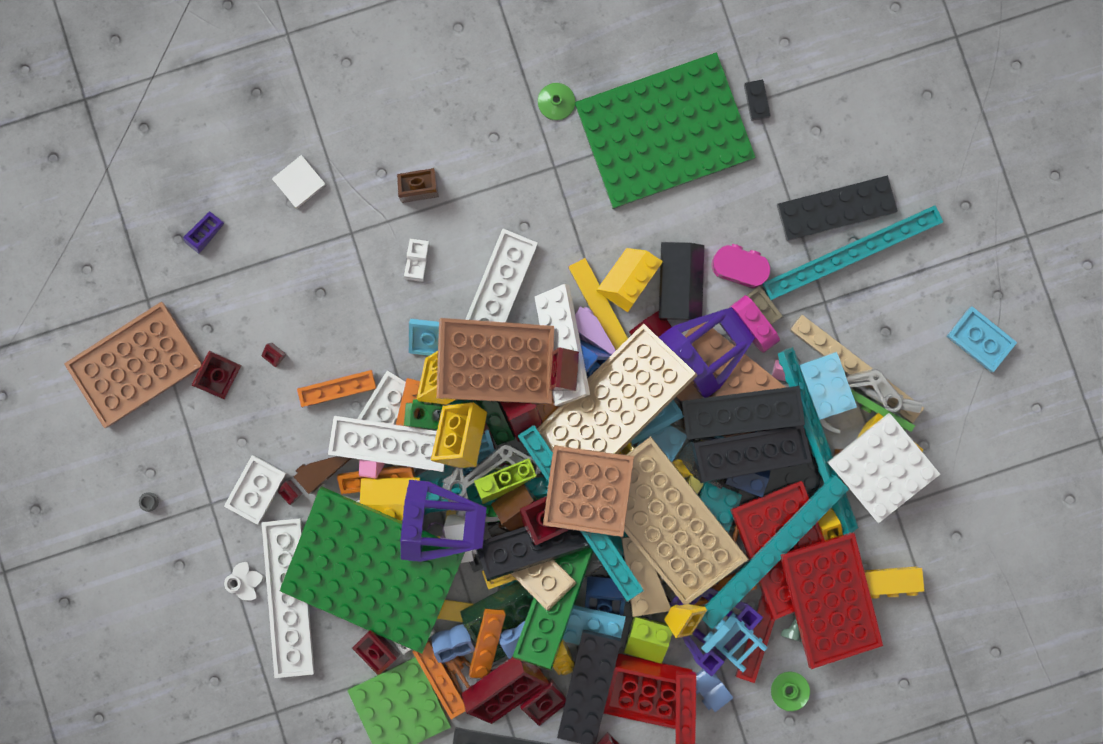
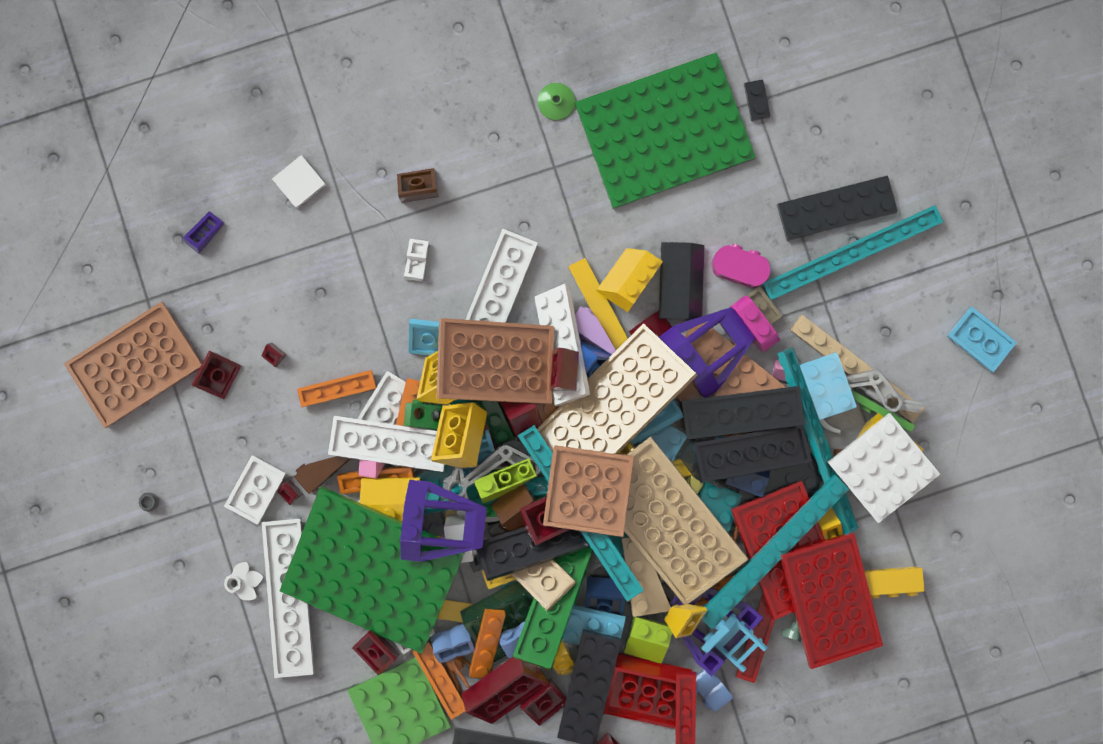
(799, 695): bright green dish -> none

